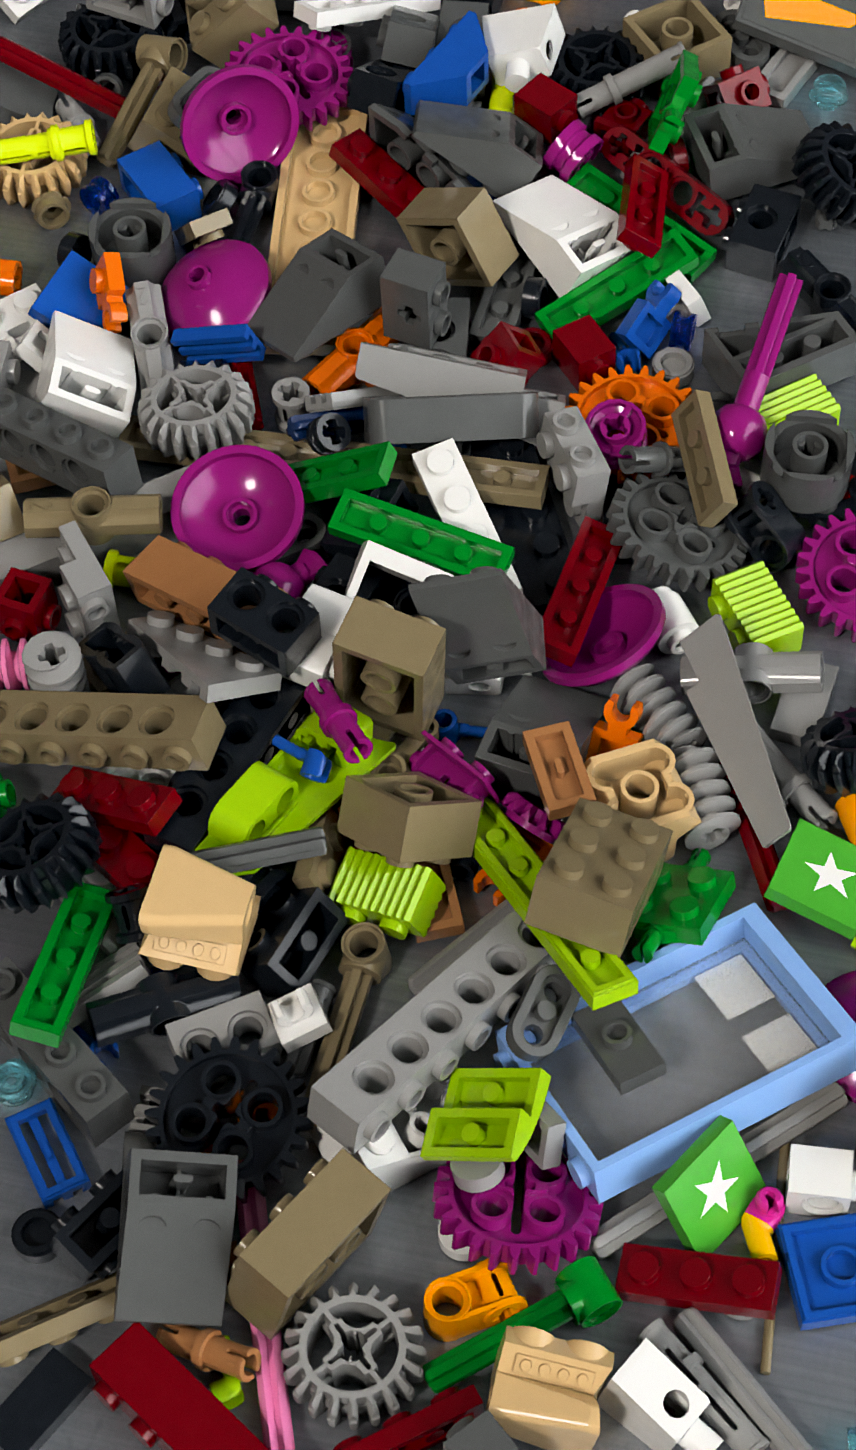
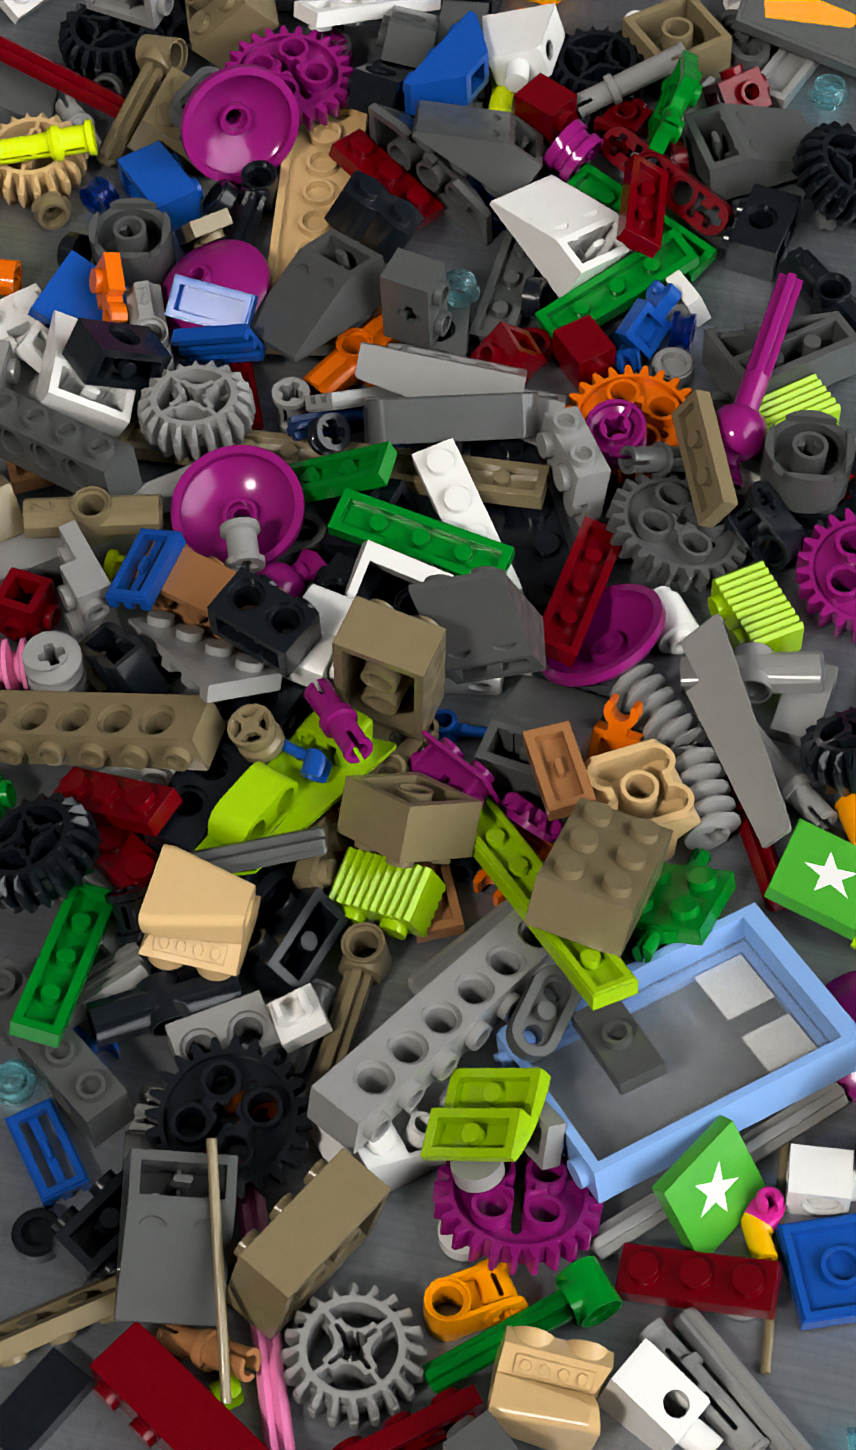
(115, 354): none -> black brick
(152, 569): none -> blue tile
(209, 303): none -> tile
(218, 1270): none -> dark tan piece
(242, 544): none -> light grey bush
(252, 721): none -> dark tan wheel
(373, 216): none -> black brick
(461, 230): dark tan brick -> none
(466, 281): none -> clear light blue plate

